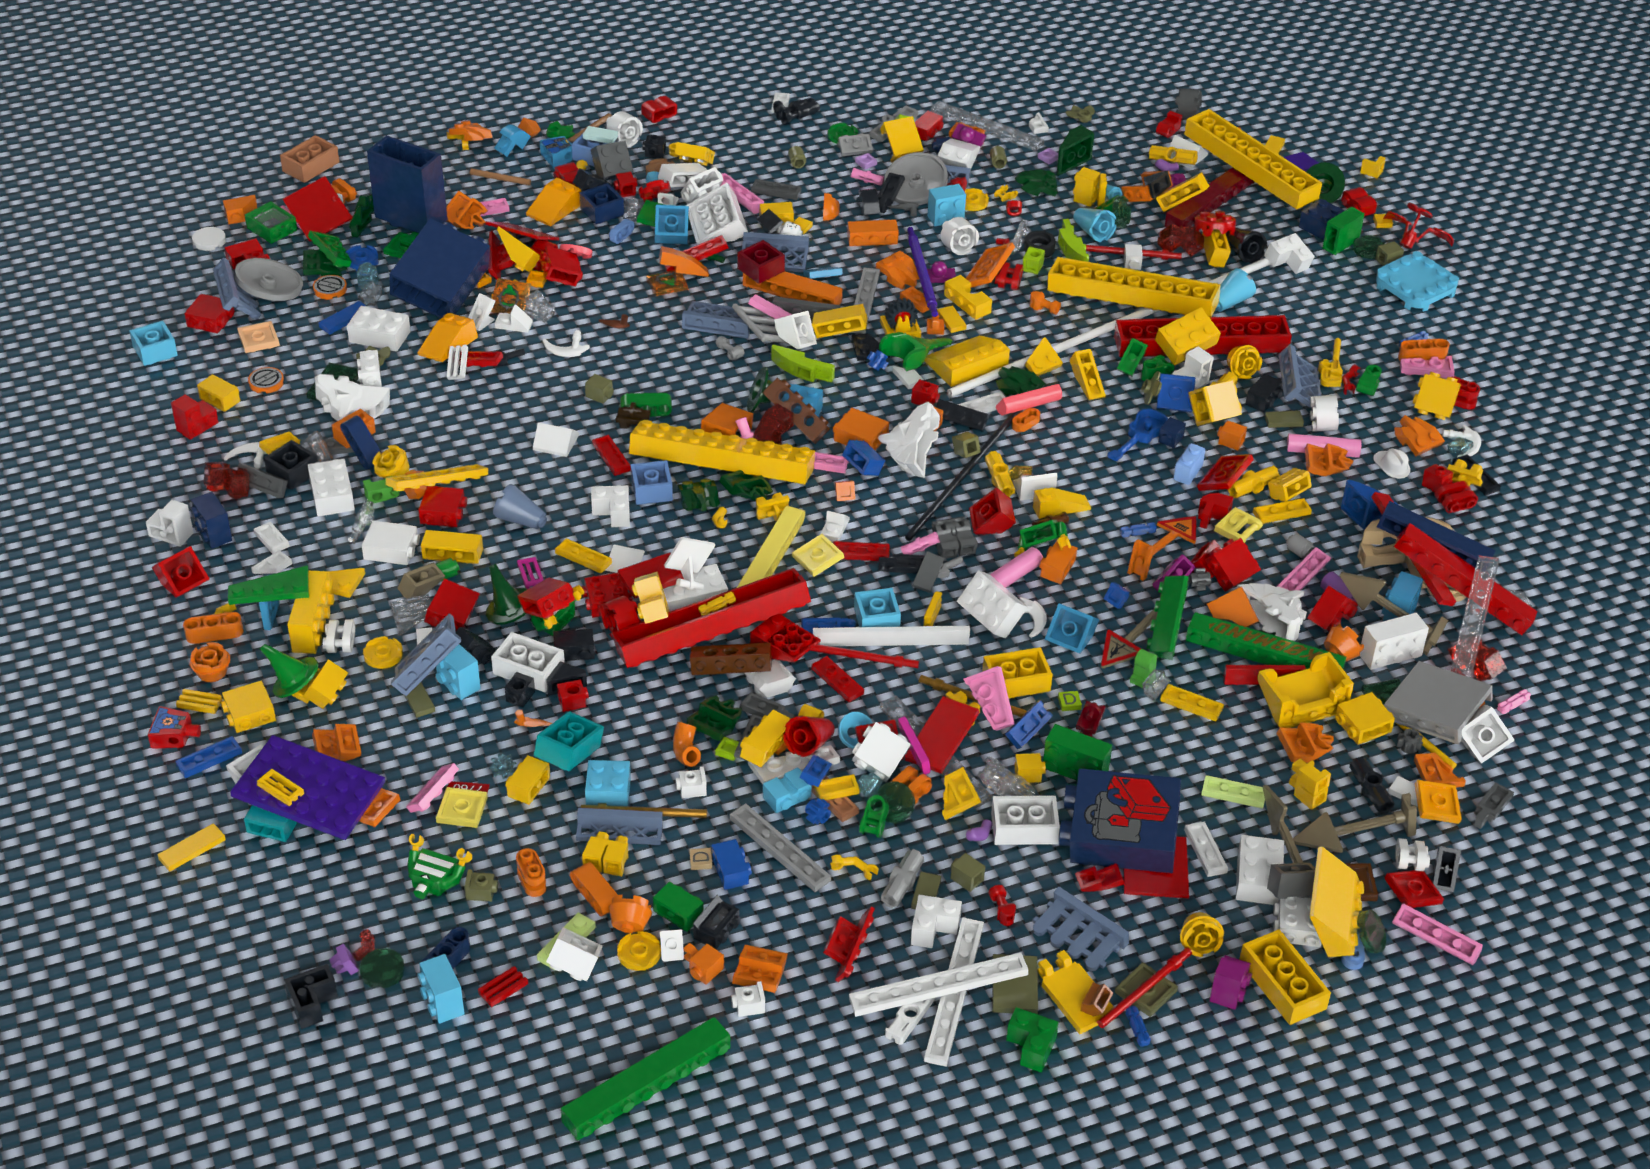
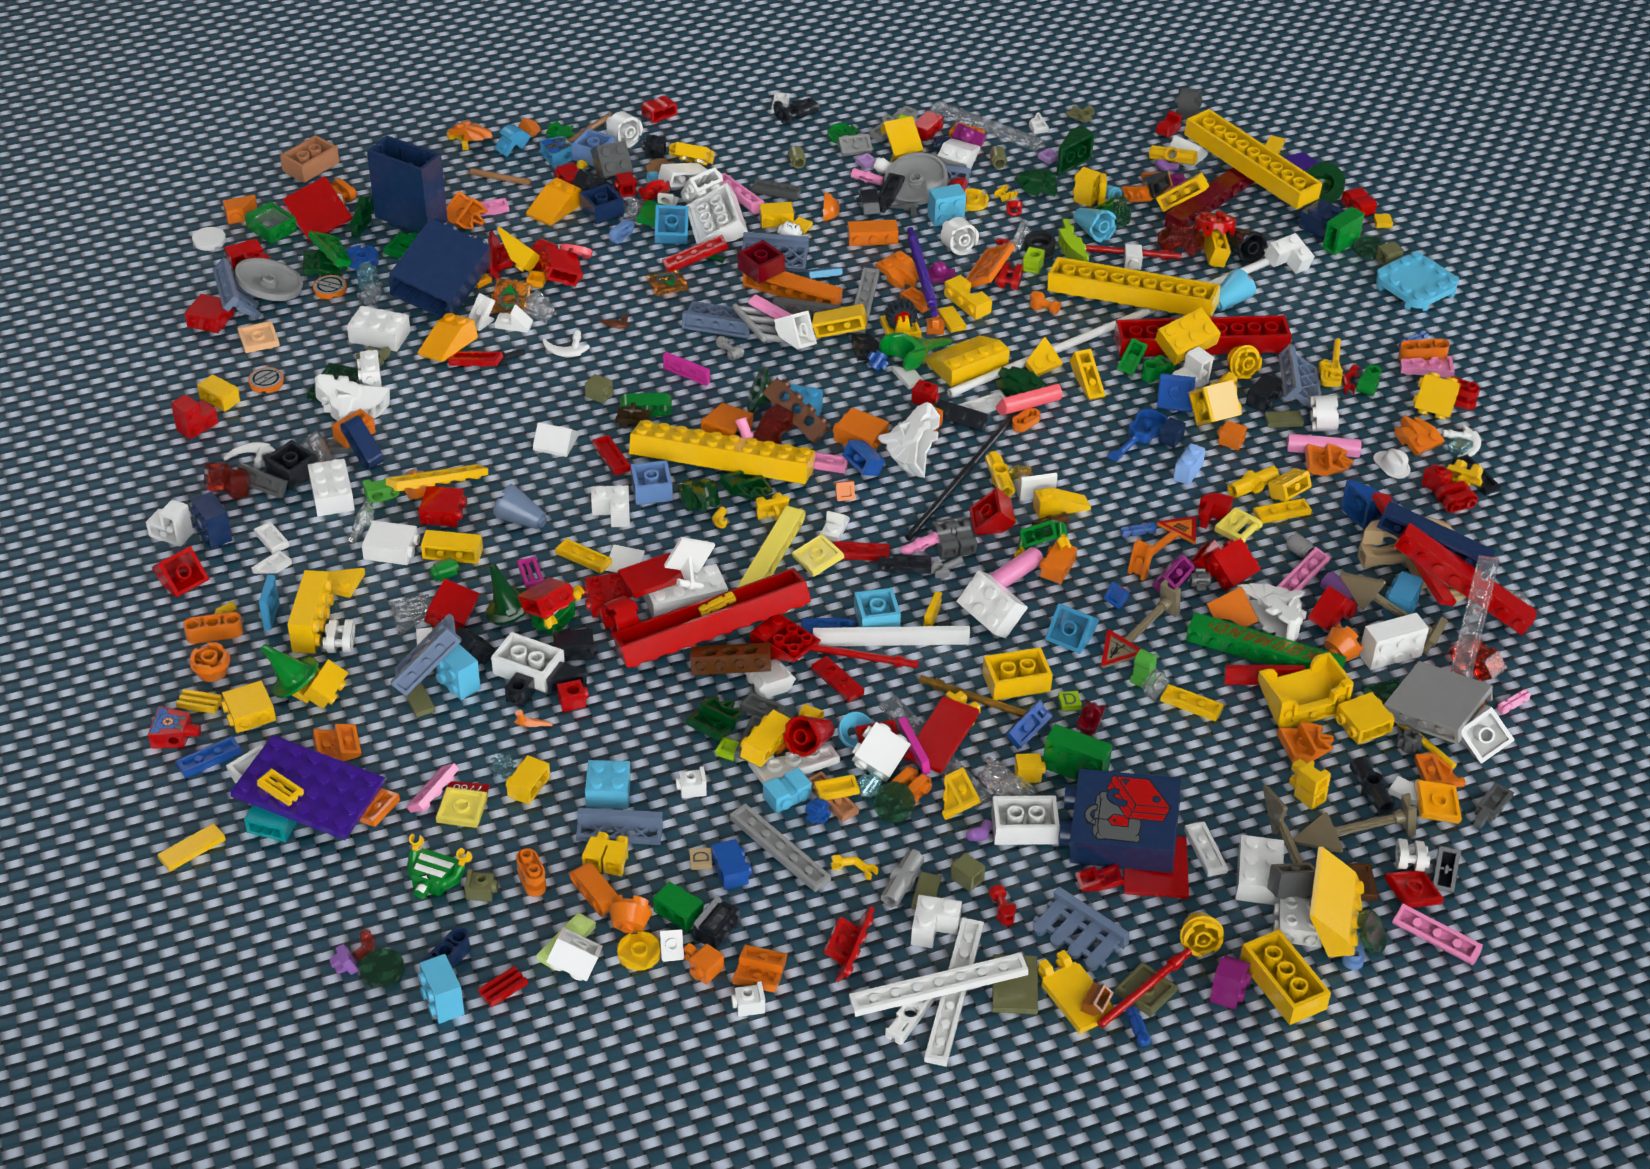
(153, 343): medium azure brick -> none
(273, 443): yellow tile -> none
(274, 587): green wing -> none
(308, 991): black brick -> none
(339, 319): blue tile -> none
(383, 652): yellow tile -> none
(391, 462): yellow cone -> none
(420, 581): dark tan slope -> none
(454, 363): white tile -> none
(522, 230): red piece -> none
(568, 741): teal brick -> none
(600, 134): light aqua tile -> none
(645, 1078): green brick -> none
(653, 602): yellow brick -> none
(671, 812): pearl gold bar -> none
(682, 262): orange slope -> none
(683, 745): orange cylinder -> none
(686, 368): none -> dark pink tile
(769, 221): black slope -> none
(798, 365): lime slope -> none
(815, 771): blue plate -> none
(874, 818): green piece -> none
(881, 165): none -> white cone
(928, 572): dark grey tile -> none
(966, 444): olive brick -> none
(992, 695): bright pink wing -> none
(1036, 1036): green brick -> none
(1037, 613): white piece -> none
(1151, 387): olive plate -> none
(1169, 616): green slope -> none
(1225, 472): red tile -> none
(1233, 791): yellowish green plate -> none
(1373, 168): yellow panel -> none
(1410, 236): red plant -> none

